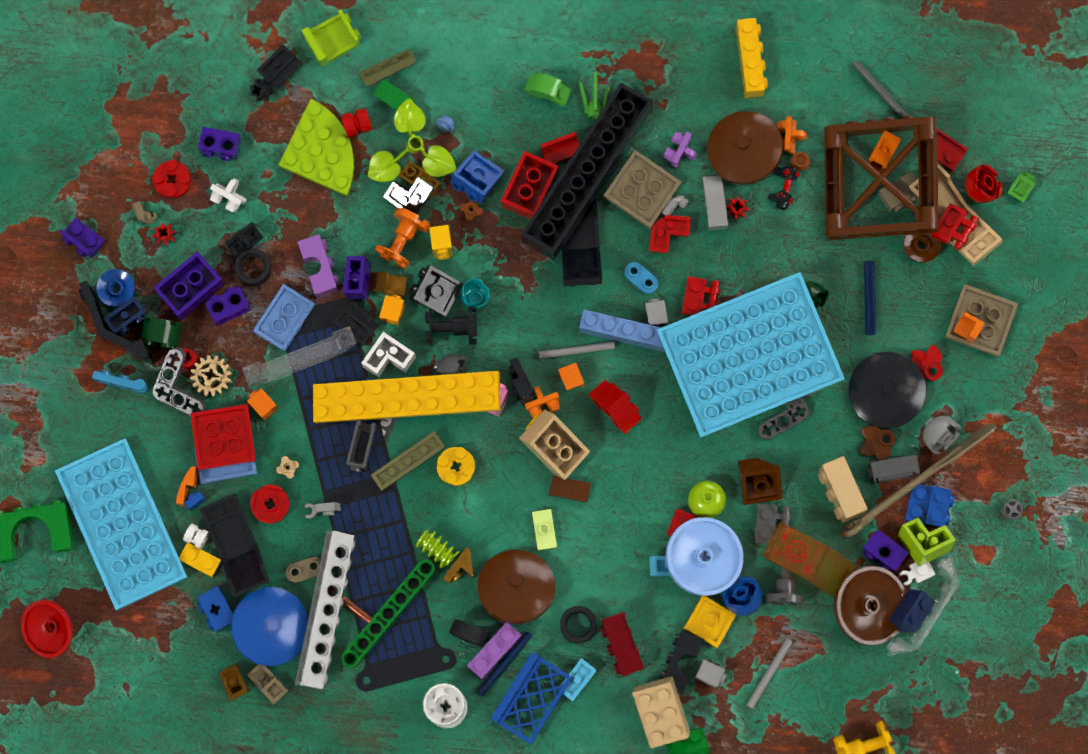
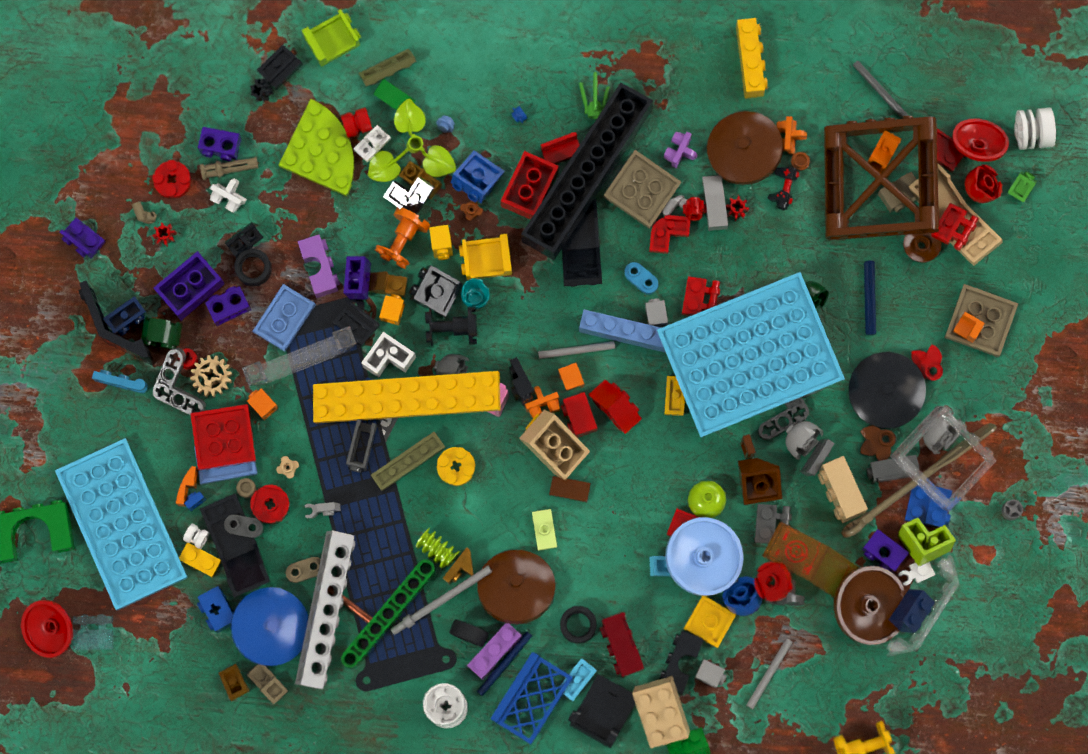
(93, 639): none -> clear light blue plate
(109, 281): blue dish -> none
(243, 526): none -> dark grey plate
(246, 488): none -> dark tan tile
(252, 163): none -> dark tan pin
(377, 138): none -> white hips
(410, 620): none -> light grey bar
(486, 258): none -> yellow panel
(518, 114): none -> blue plate
(547, 87): bright green brick -> none
(579, 415): none -> red brick
(601, 713): none -> black door
(674, 398): none -> yellow plate
(694, 208): none -> red gear
(747, 447): none -> reddish brown tile
(782, 581): none -> red plate
(802, 438): none -> light grey cylinder
(817, 457): none -> dark grey plate
(900, 458): none -> clear window
(980, 140): none -> red dish
(1032, 128): none -> white wheel

